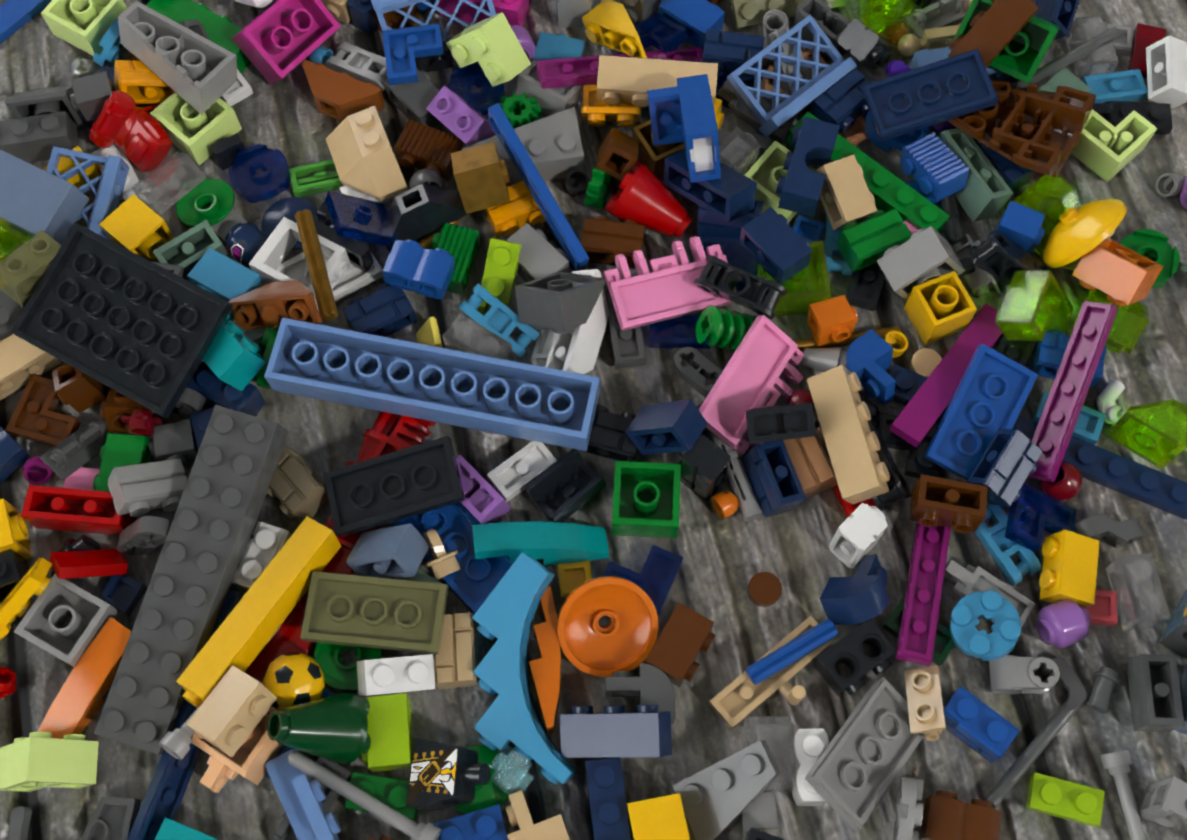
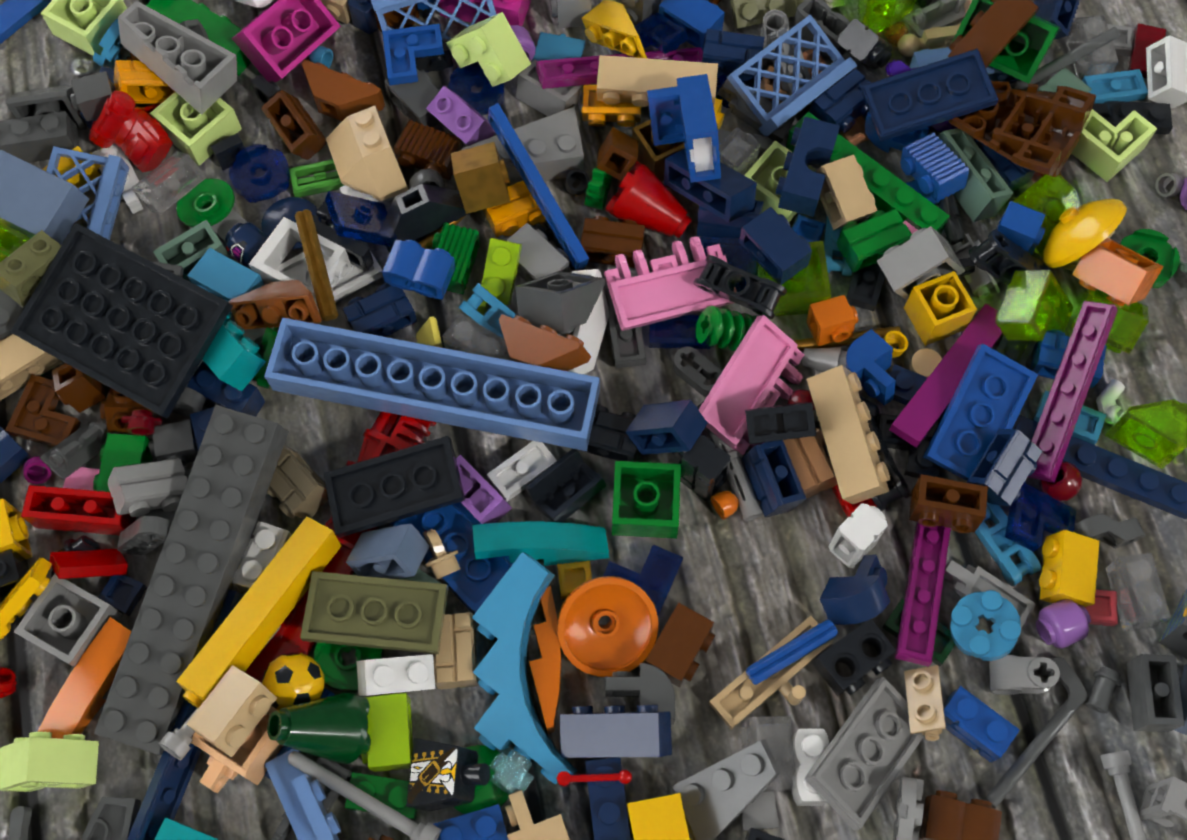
(137, 228): yellow head -> none
(238, 91): white plate -> none
(264, 89): none -> black plate
(294, 125): none -> reddish brown brick
(359, 64): light grey plate -> none
(520, 109): green gear -> none
(541, 345): none -> dark orange slope
(565, 778): none -> red hinge
(764, 589): reddish brown tile -> none
(1065, 799): lime plate -> none

